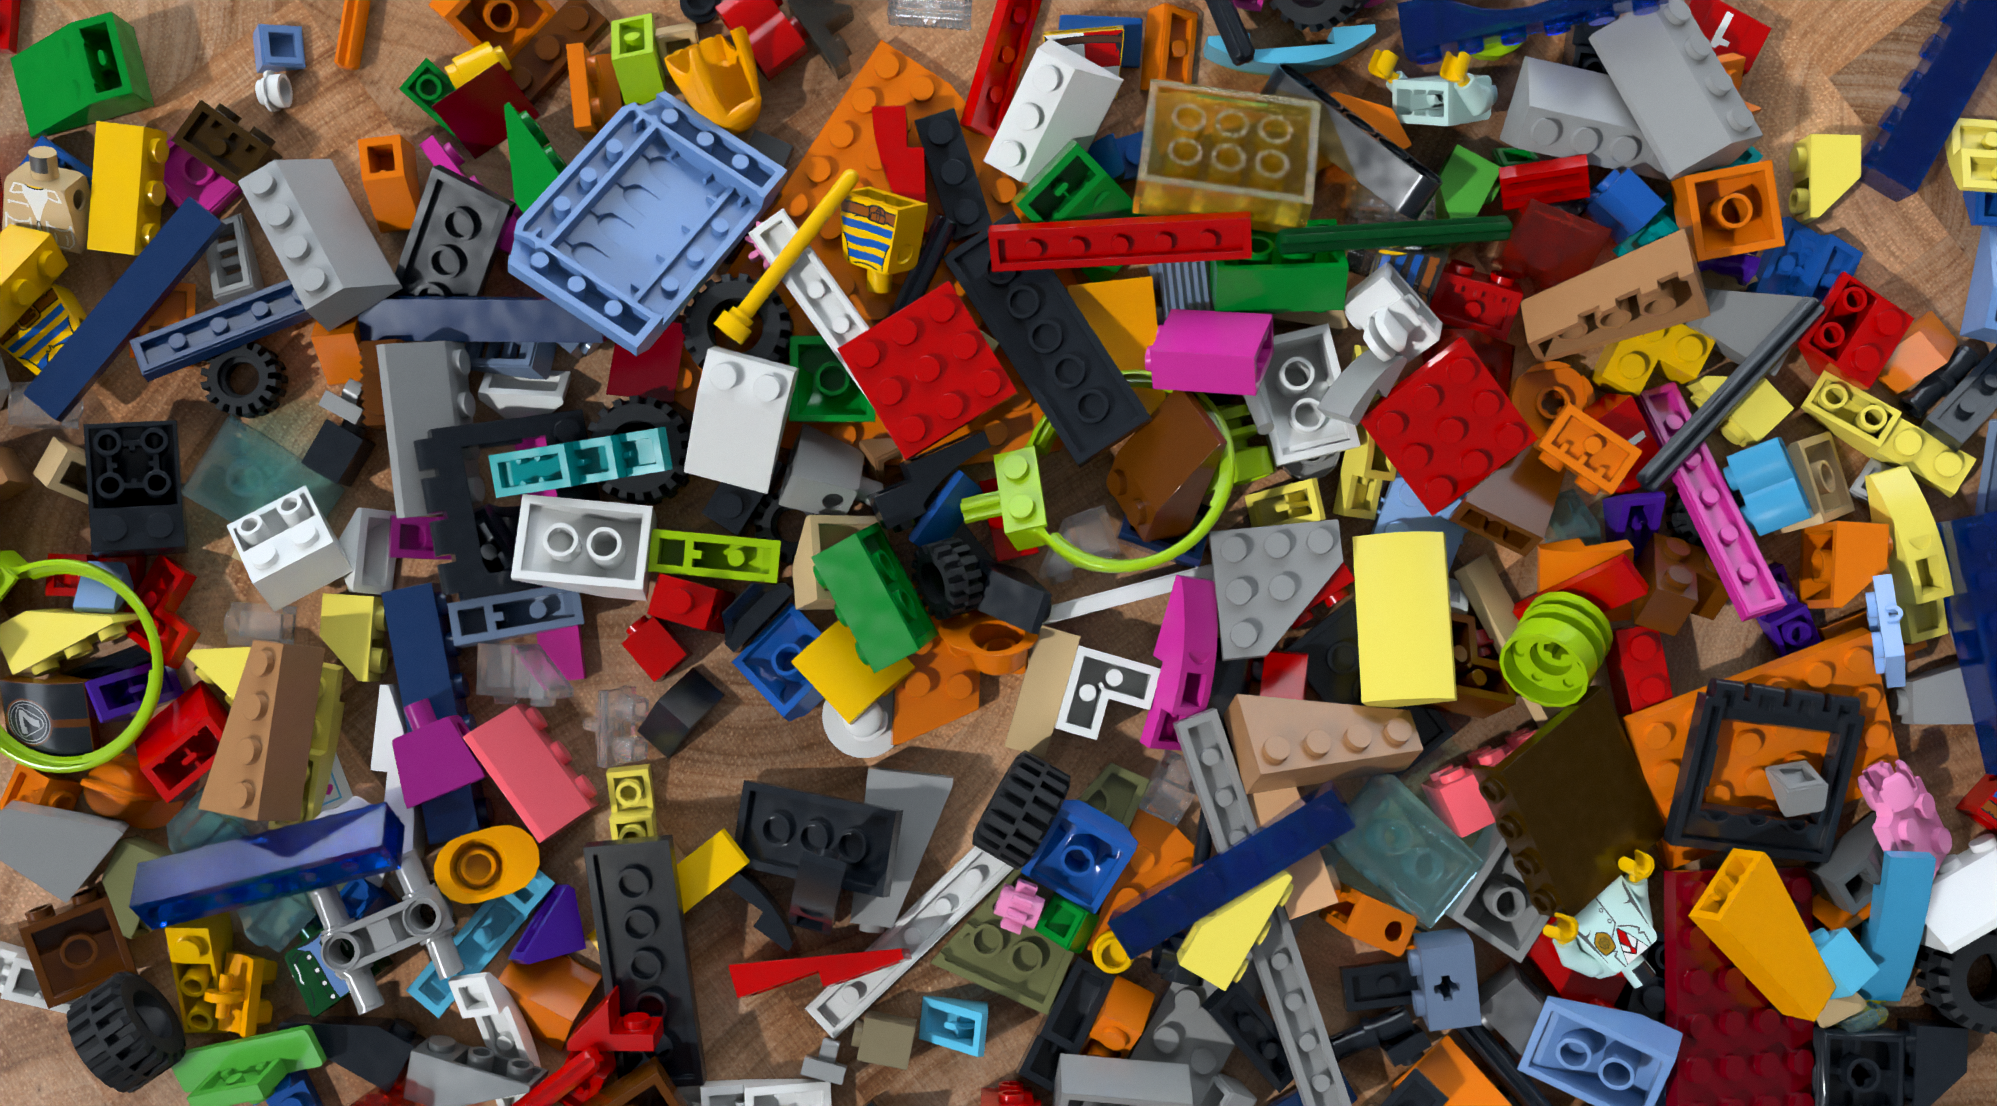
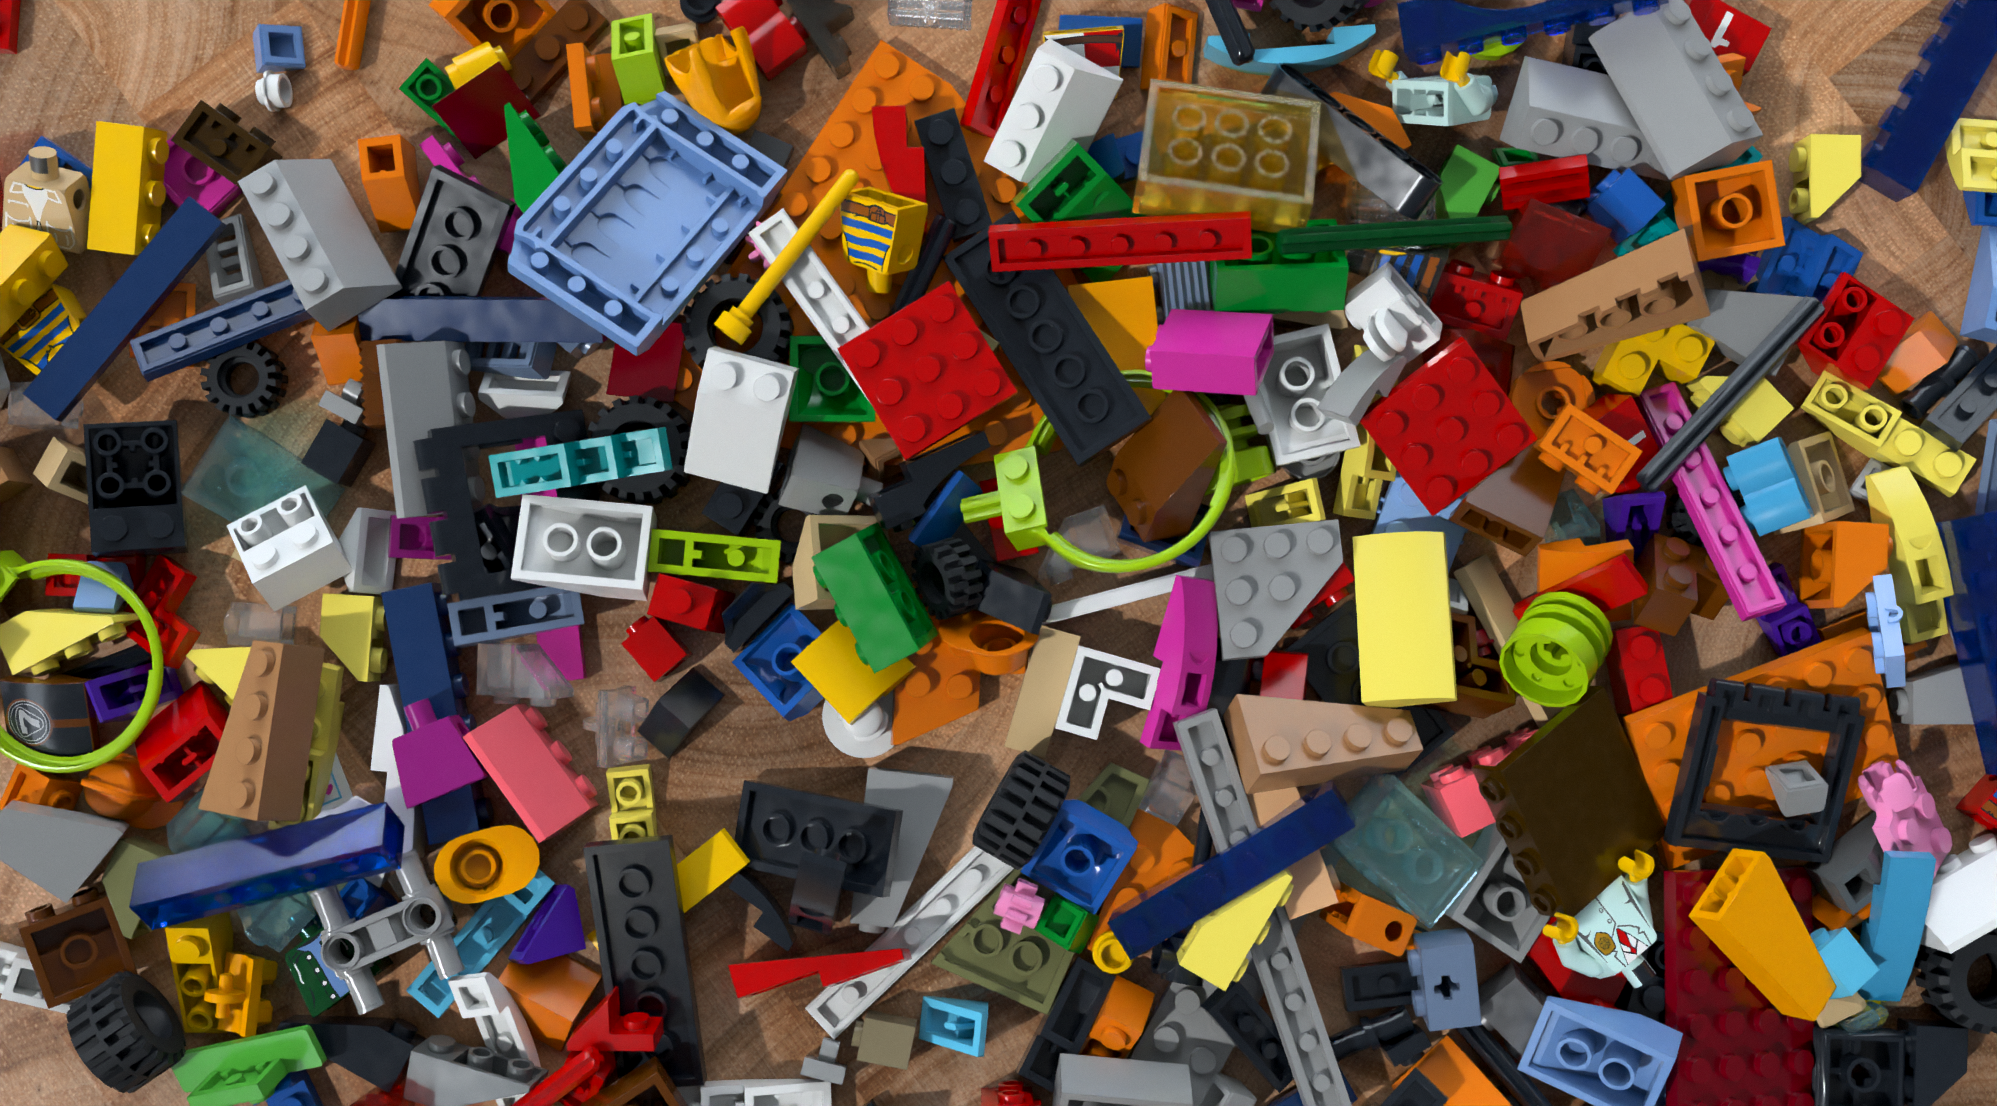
(81, 75): green slope -> none

